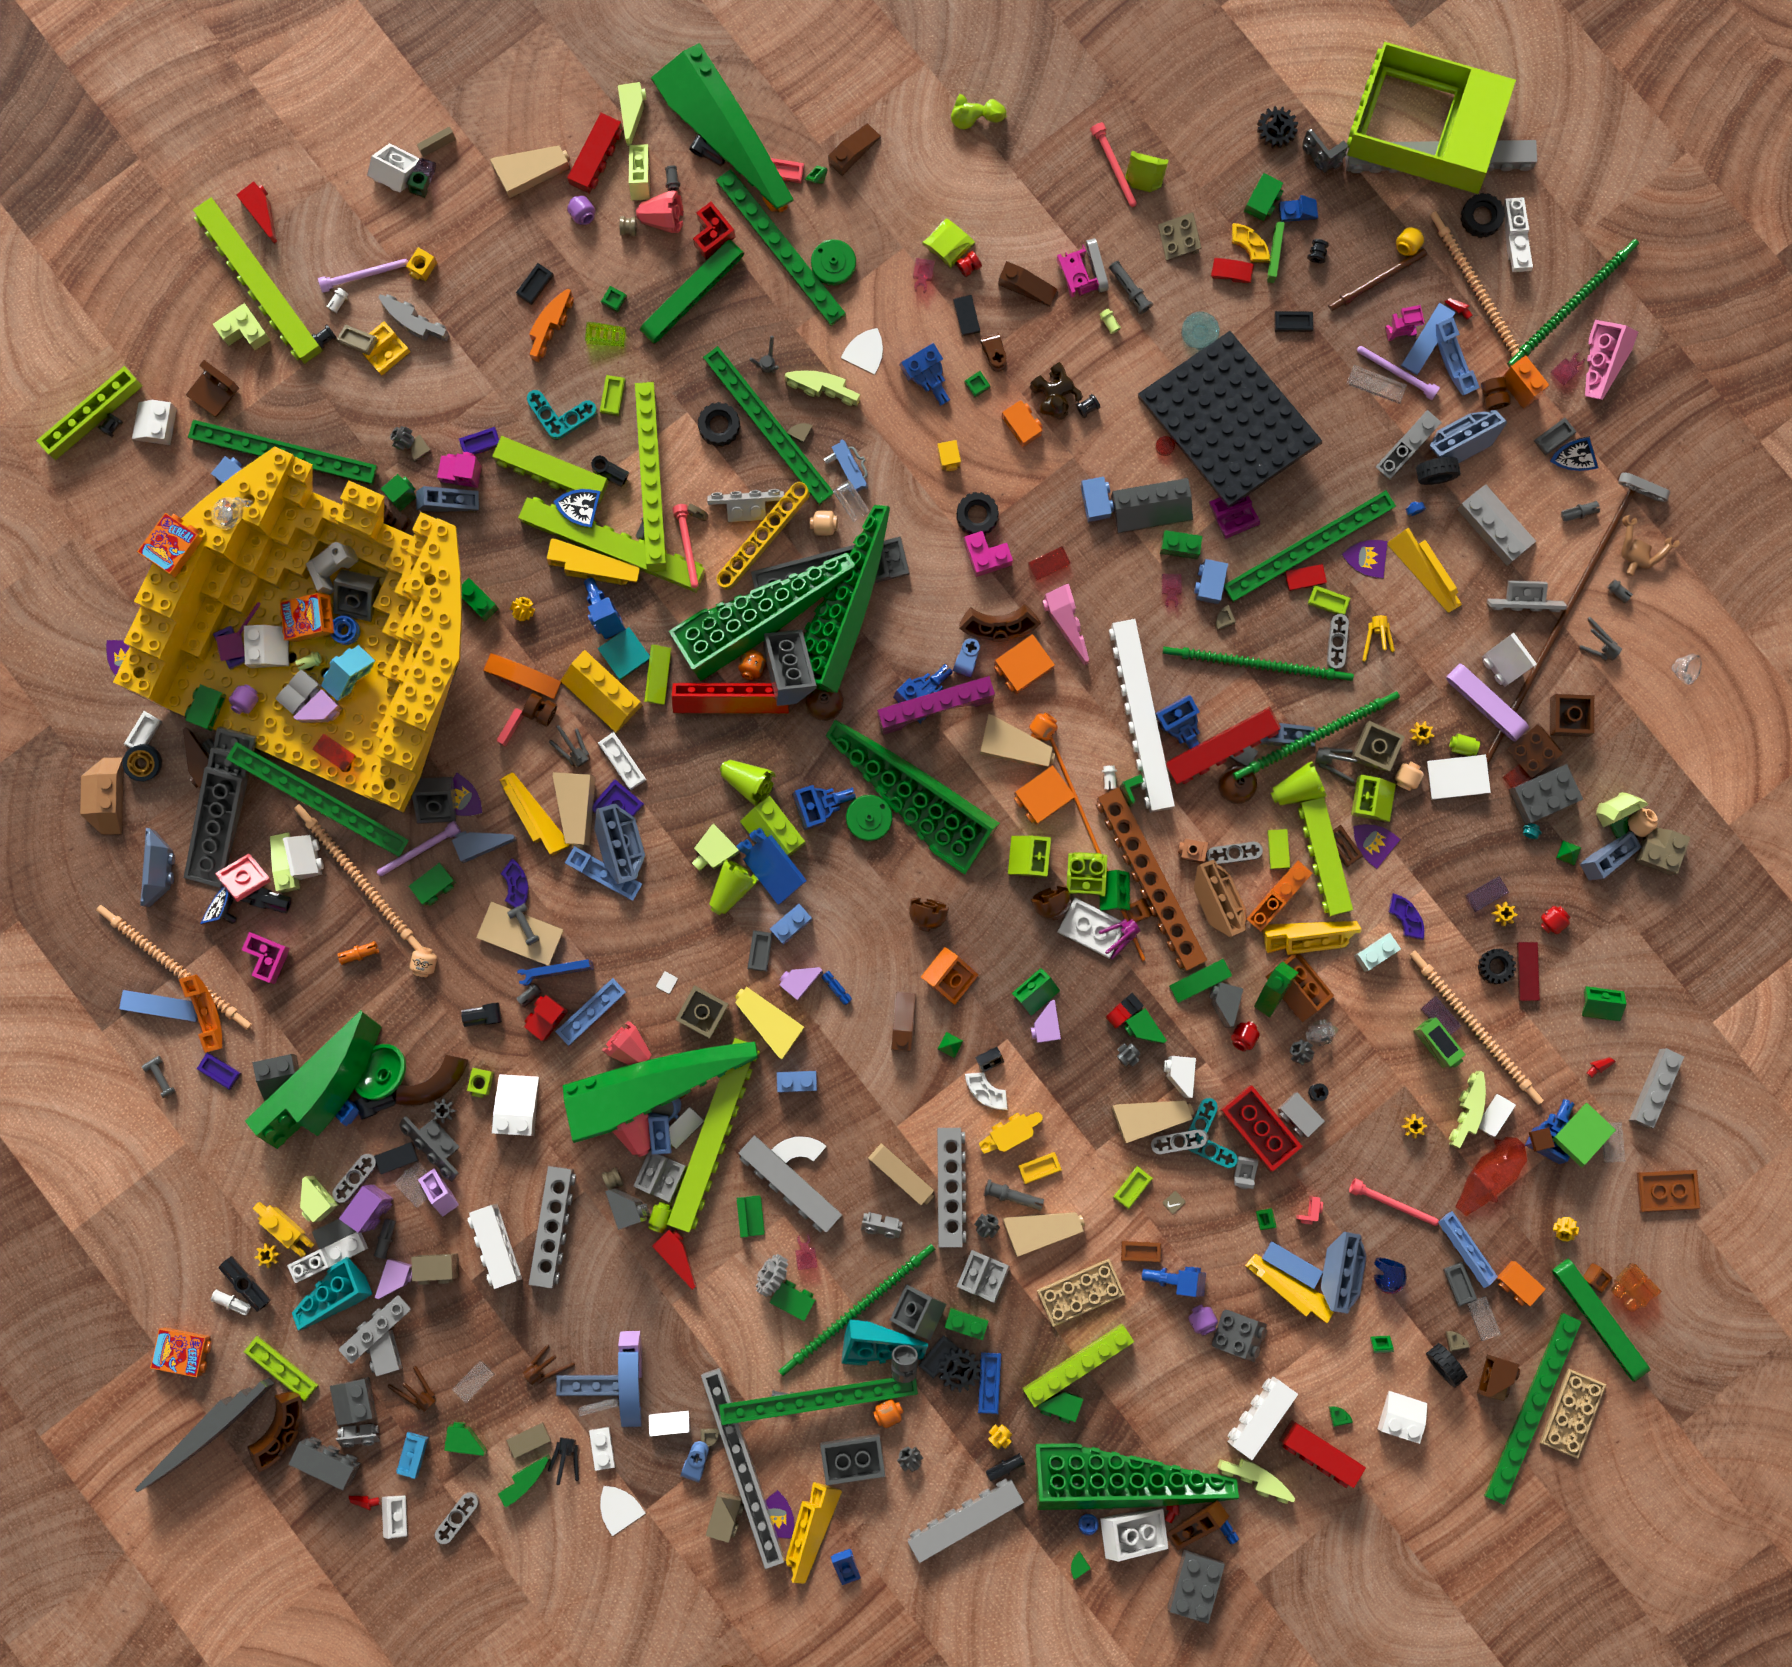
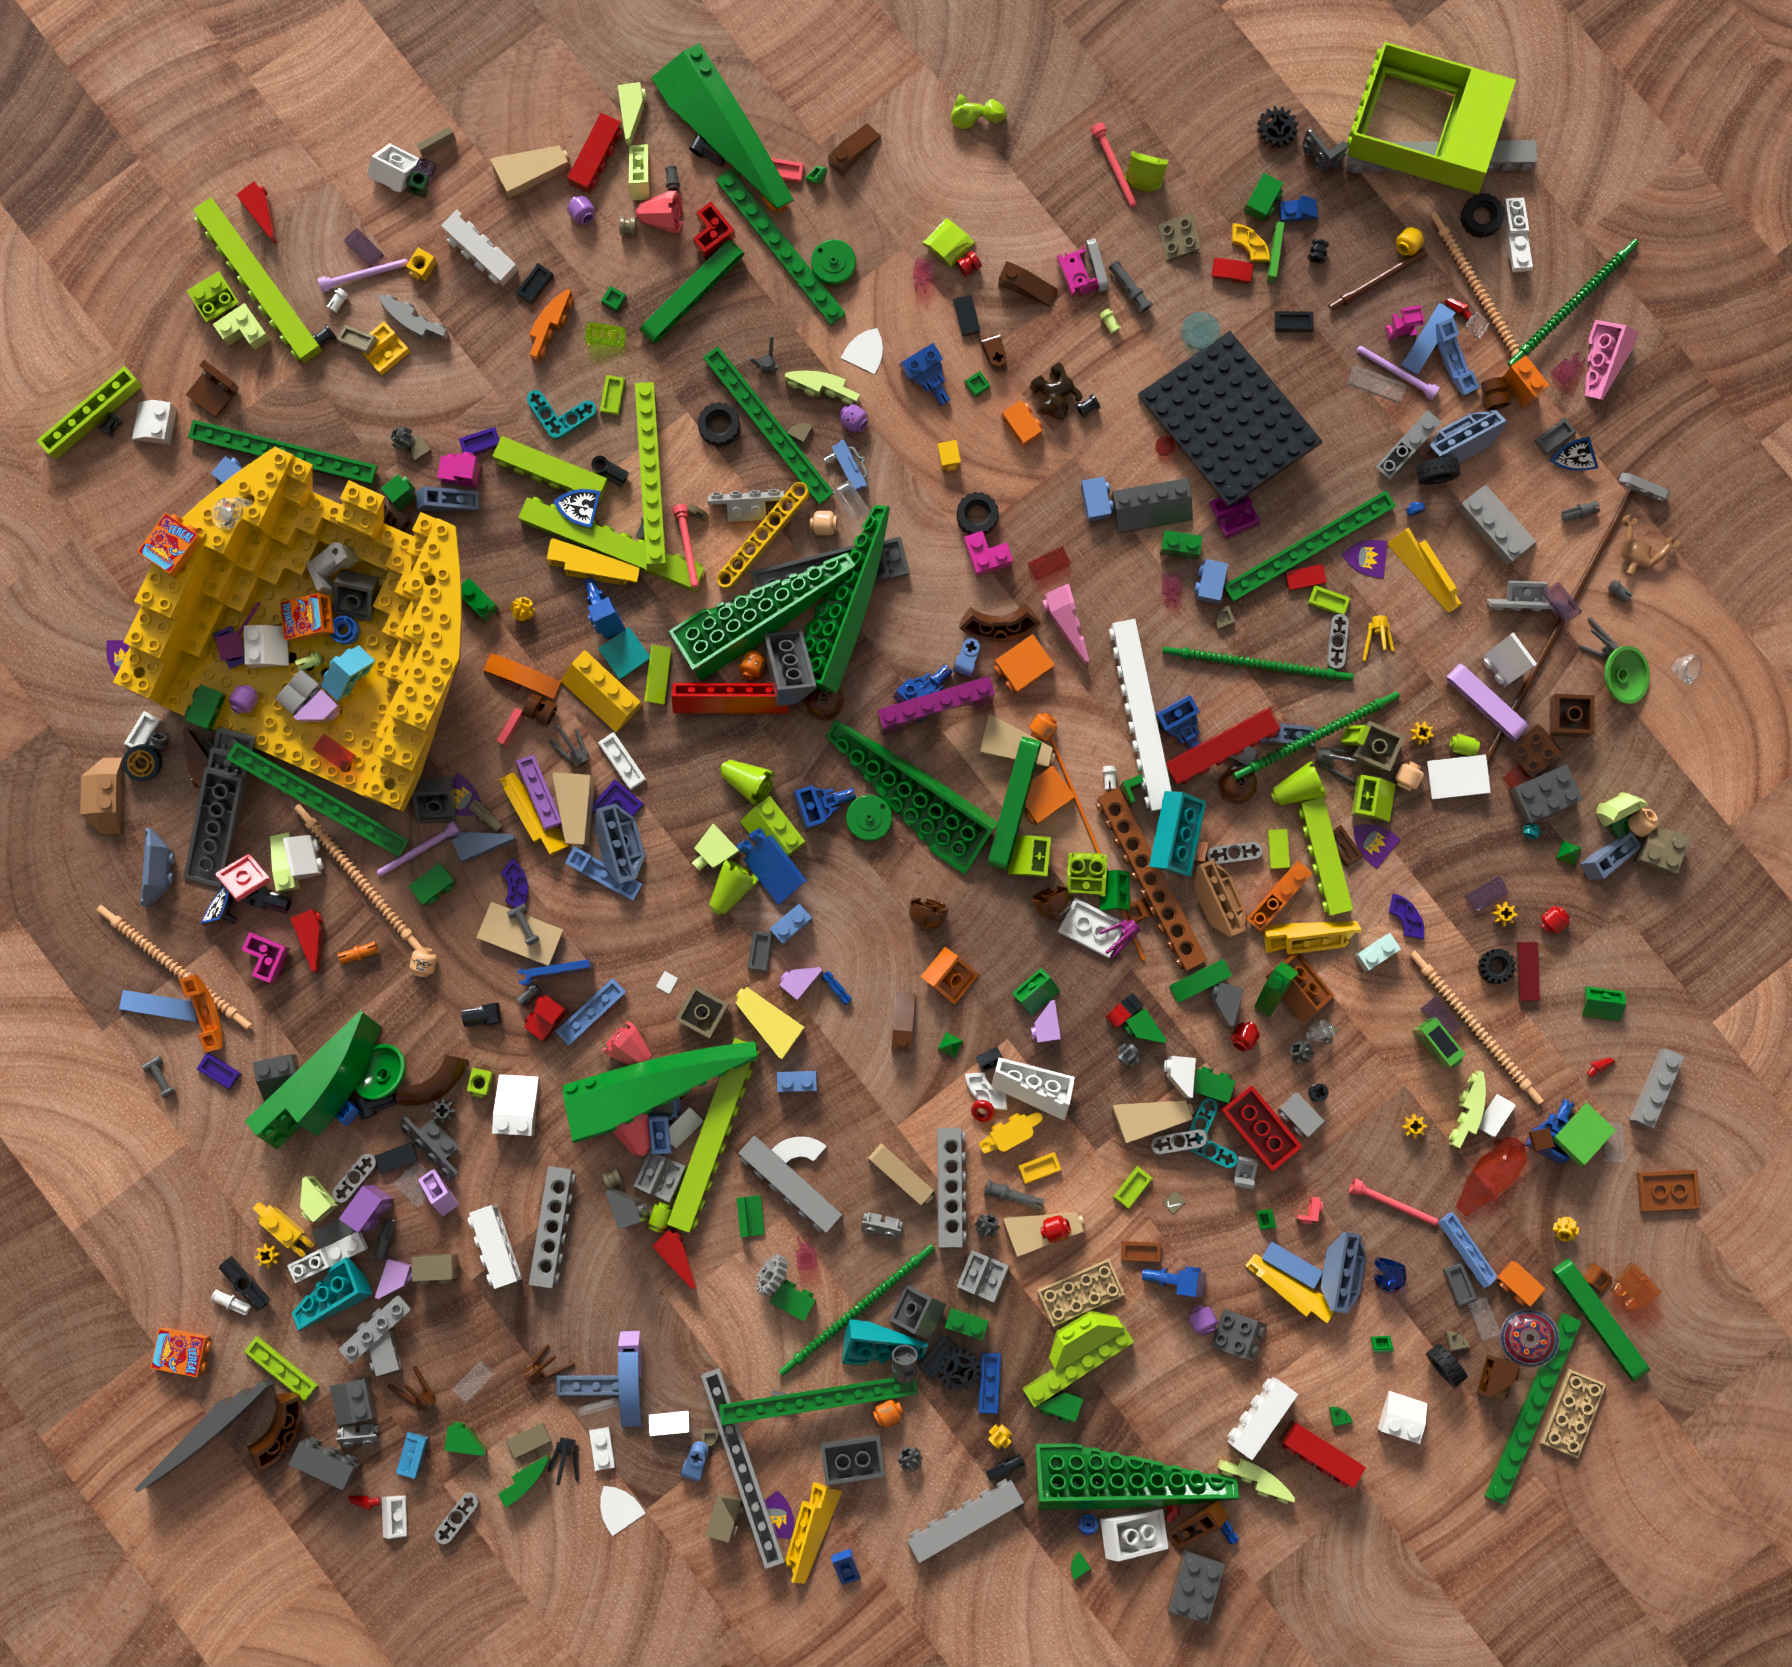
(158, 740): none -> dark grey bush
(213, 296): none -> lime slope
(310, 934): none -> red slope
(363, 247): none -> clear purple tile
(479, 249): none -> white wedge
(485, 816): none -> dark tan axle
(539, 792): none -> medium lavender tile
(853, 418): none -> medium lavender head
(979, 1116): none -> red piece
(1014, 803): none -> green beam
(1034, 1086): none -> white wedge
(1056, 1229): none -> red head
(1082, 1337): none -> lime wedge
(1177, 833): none -> teal slope
(1212, 1085): none -> green brick
(1354, 735): none -> lime tile
(1477, 325): none -> clear tile
(1525, 1353): none -> dish
(1562, 602): none -> clear purple tile
(1627, 674): none -> bright green dish

